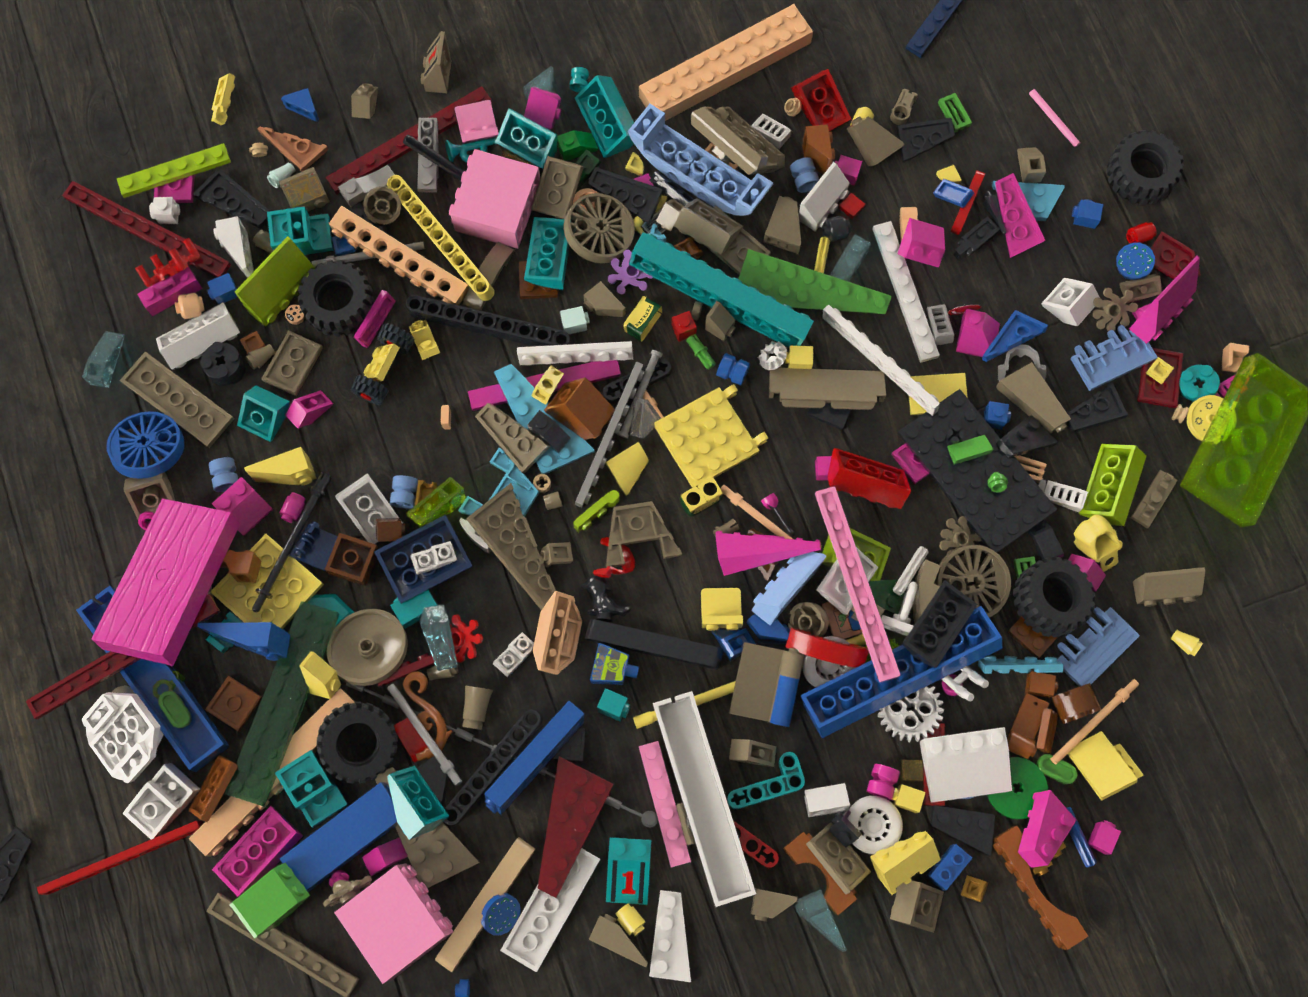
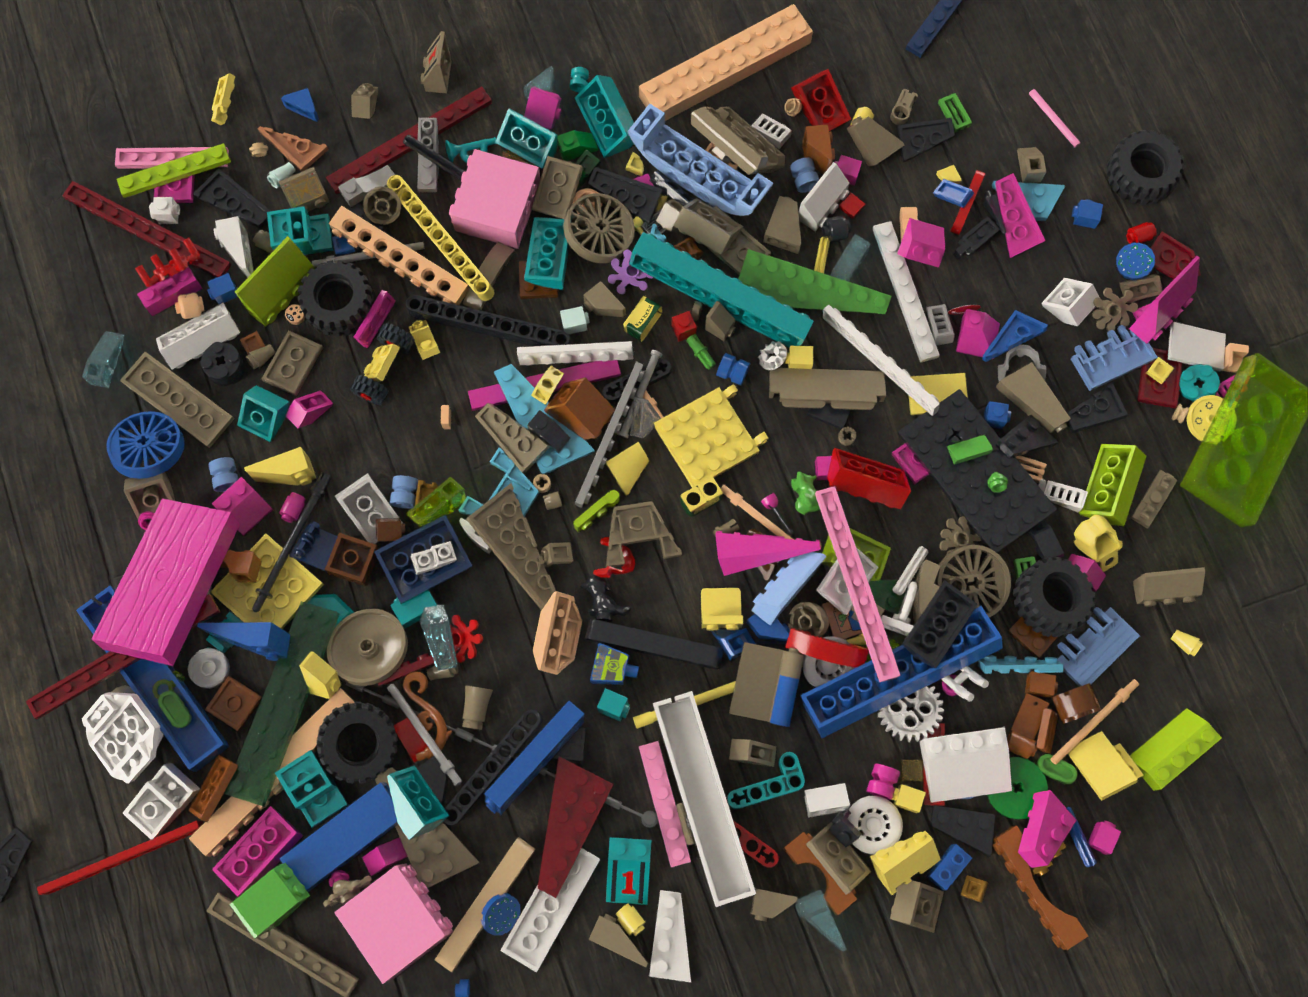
(151, 157): none -> bright pink plate
(208, 668): none -> white tile
(476, 121): bright pink bracket -> none
(514, 655): white slope -> none
(804, 487): none -> bright green animal
(846, 430): none -> dark tan bush
(1174, 748): none -> lime slope
(1196, 346): none -> white tile

